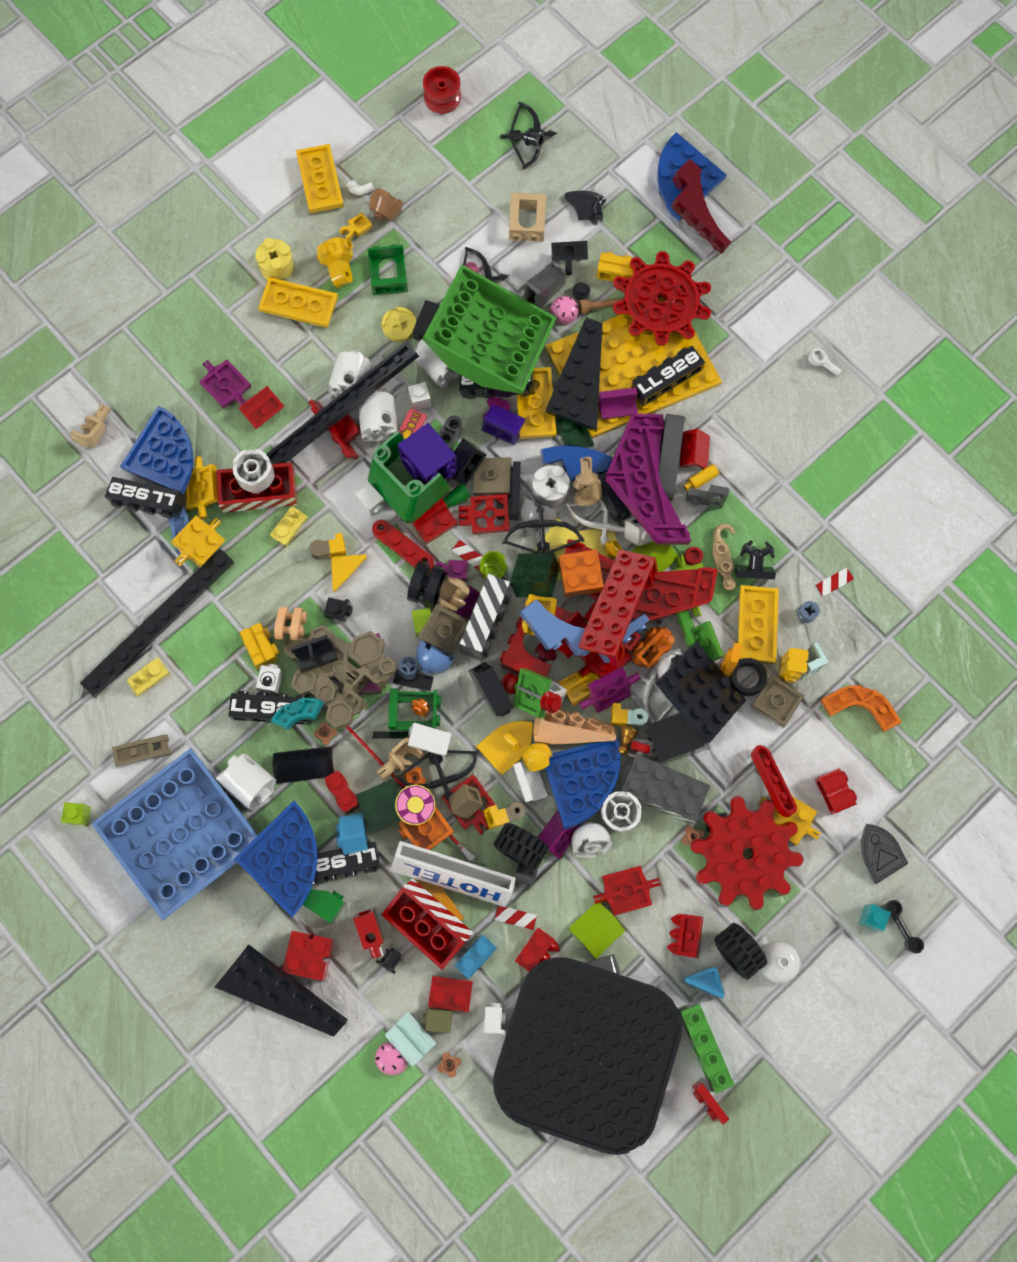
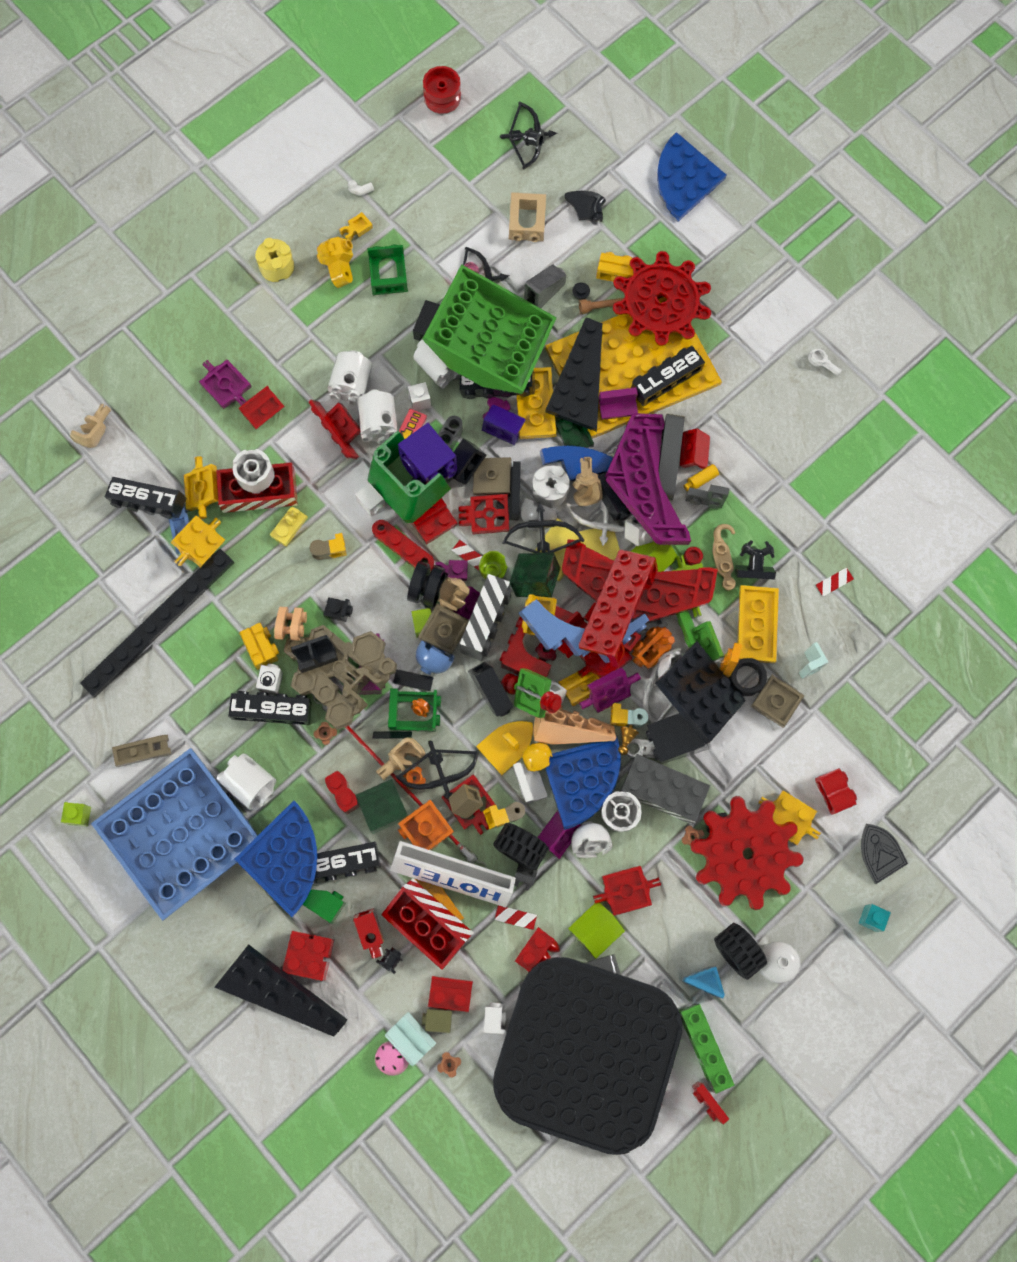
(148, 676): light yellow plate -> none
(162, 452): blue plate -> none
(298, 302): yellow plate -> none
(299, 710): teal tile -> none
(303, 764): black panel -> none
(319, 178): yellow plate -> none
(343, 404): black plate -> none
(344, 567): yellow tile -> none
(352, 833): dark azure brick -> none
(384, 205): medium nougat cone -> none
(398, 324): light yellow tile -> none
(408, 663): sand blue wheel -> none
(415, 805): tile -> none
(429, 739): white panel -> none
(457, 496): green cone -> none
(475, 956): dark azure brick -> none
(567, 307): bright pink helmet -> none
(569, 252): black piece -> none
(580, 573): orange brick -> none
(612, 548): yellow plate -> none
(640, 747): red tile -> none
(687, 935): red plate -> none
(693, 208): dark red arch -> none
(773, 781): red plate -> none
(793, 665): yellow brick -> none
(805, 615): sand blue wheel -> none
(866, 698): orange plate -> none
(912, 944): black bar -> none

